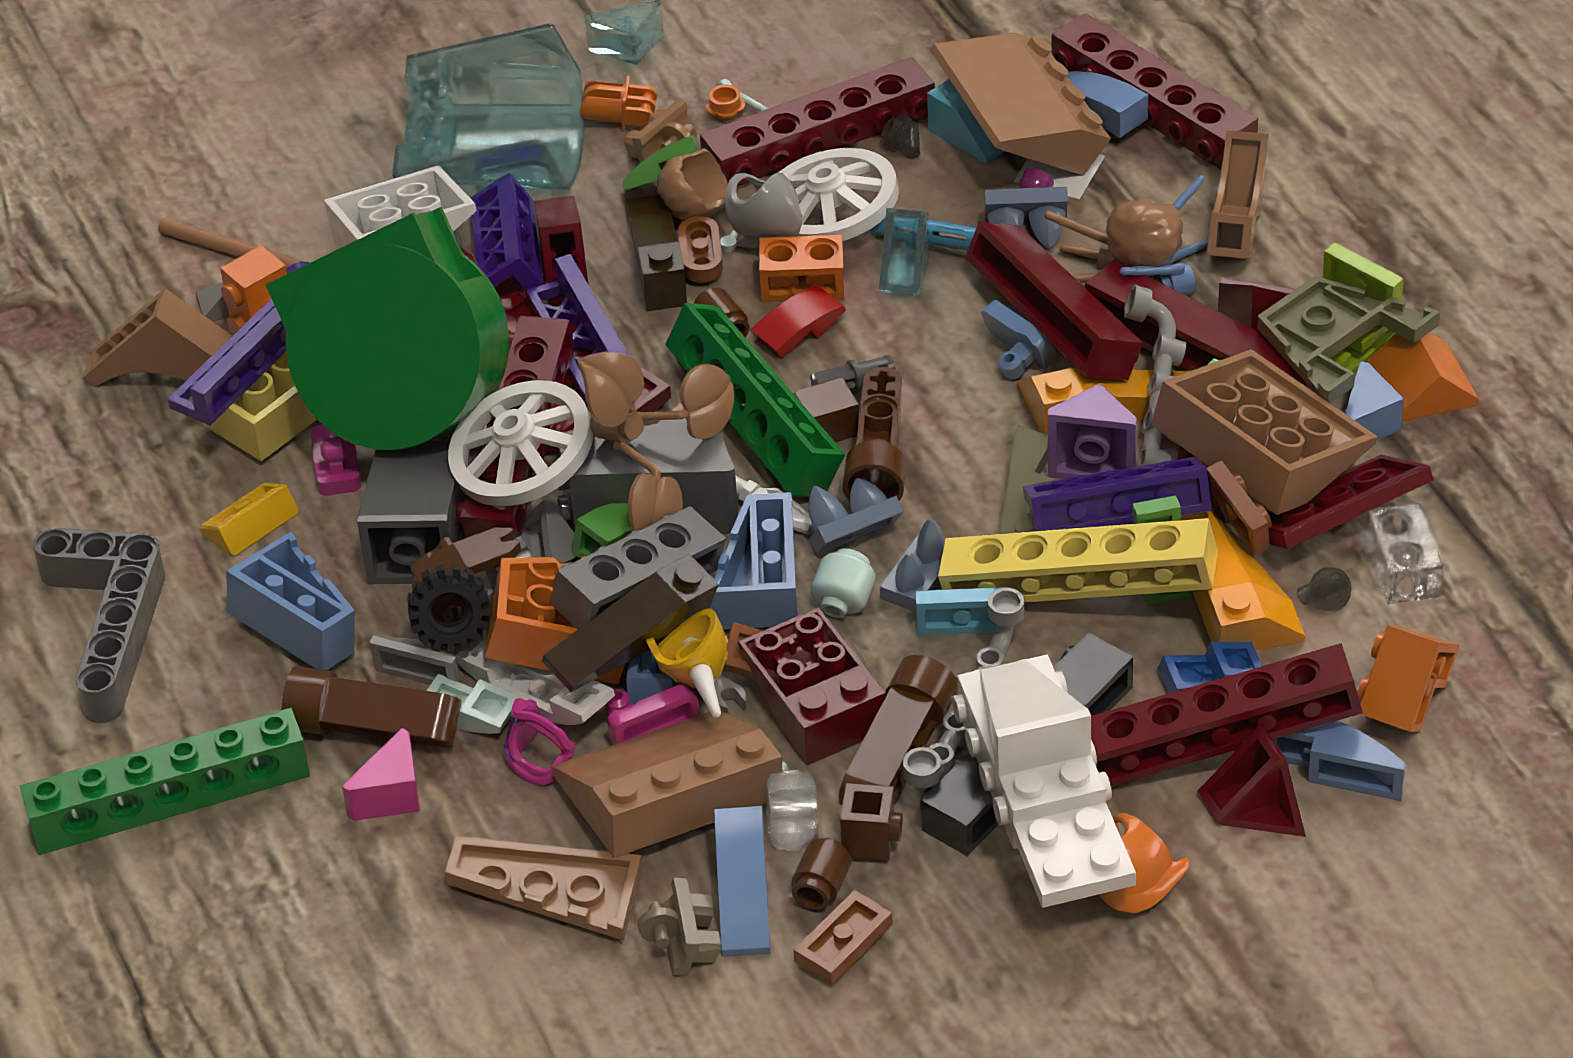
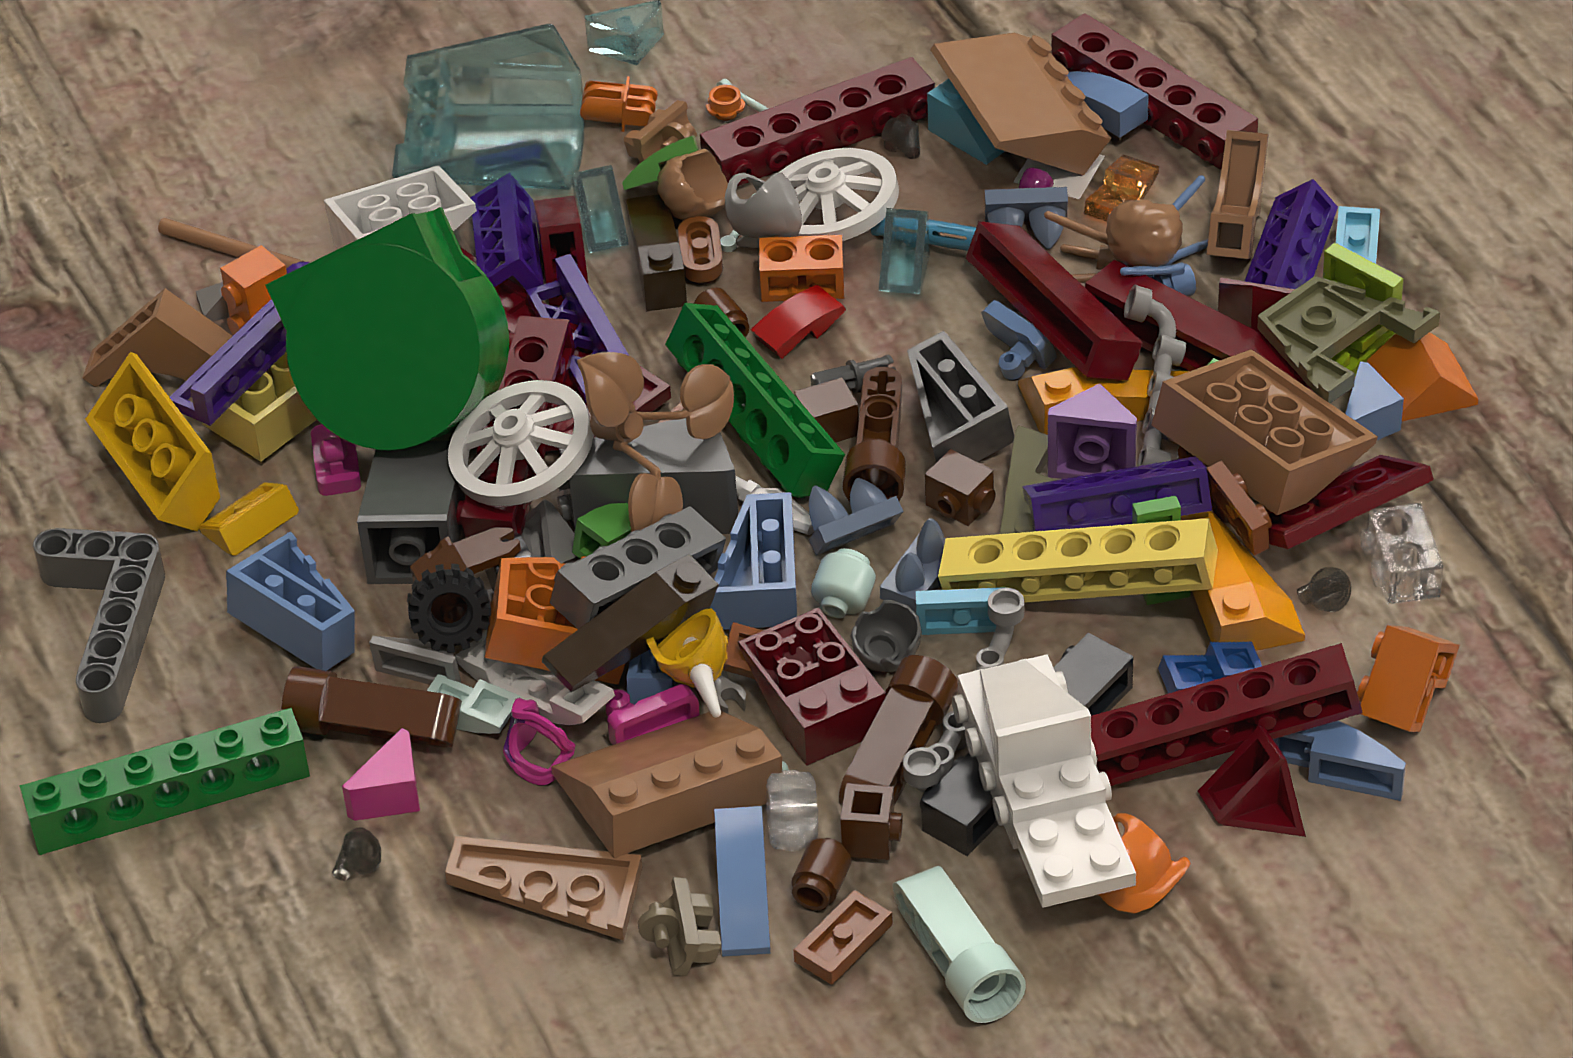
(155, 446): none -> yellow slope
(358, 854): none -> clear smoke plate
(599, 209): none -> clear light blue slope
(886, 636): none -> dark grey hair
(957, 401): none -> flat silver wedge
(959, 487): none -> reddish brown brick
(973, 965): none -> light aqua beam
(1123, 181): none -> clear orange slope
(1293, 237): none -> dark purple fence
(1359, 230): none -> medium azure plate

